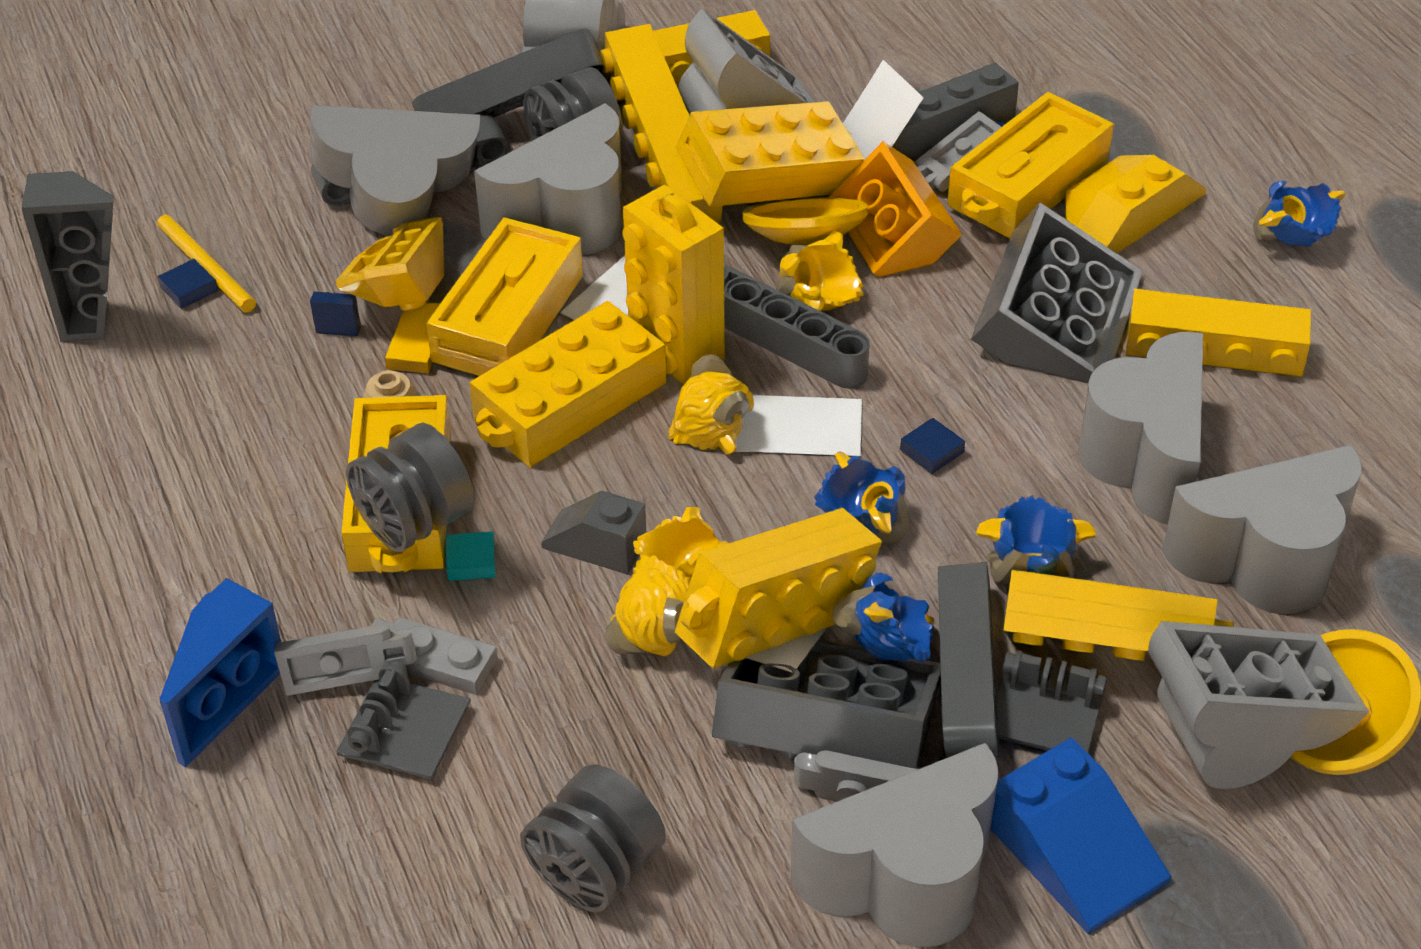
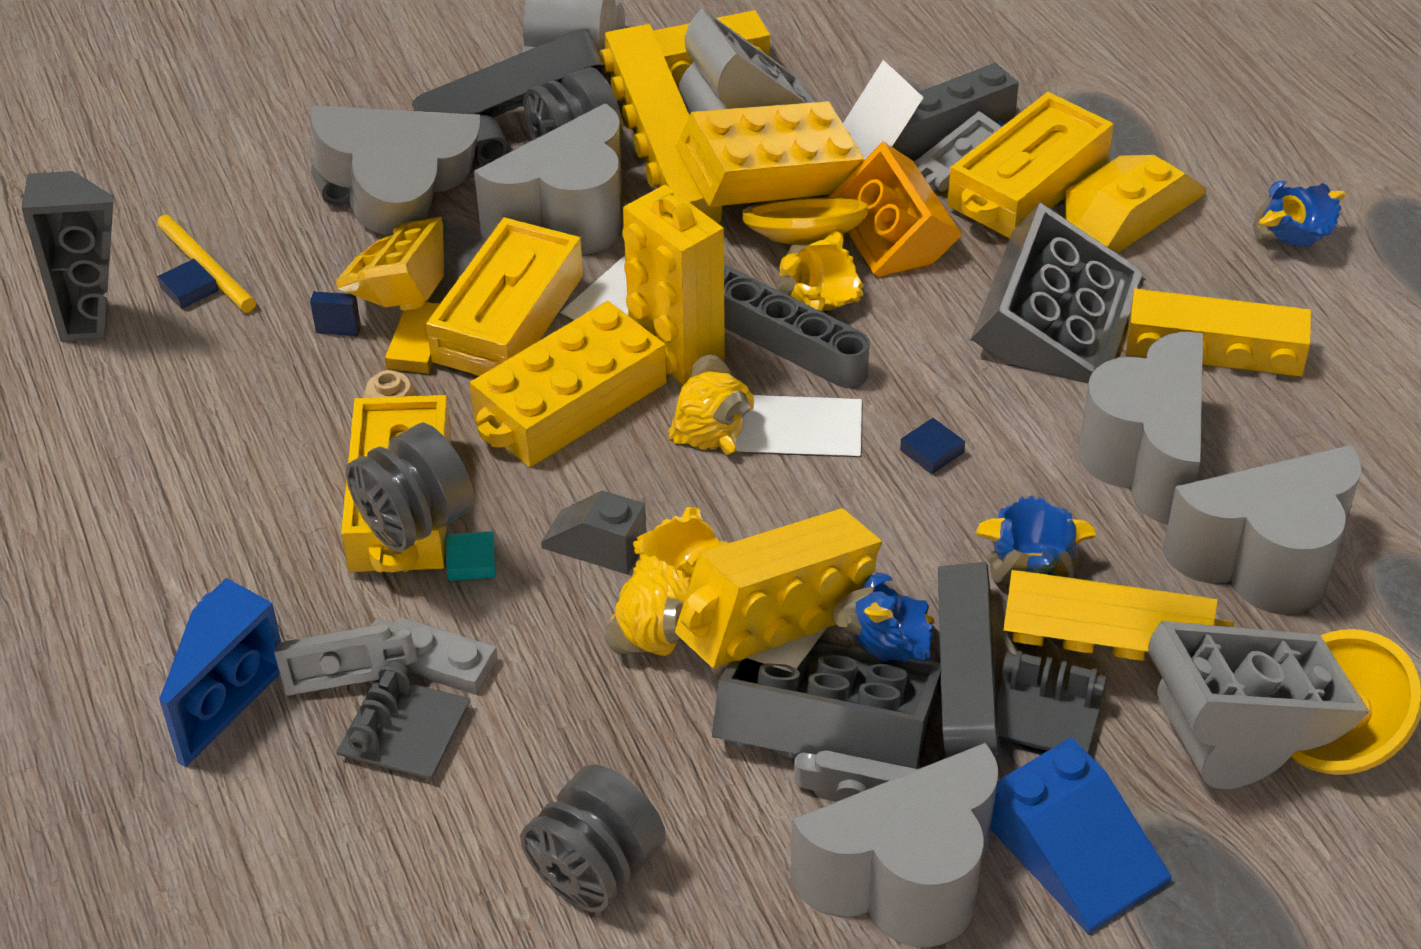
(868, 495): blue hair -> none

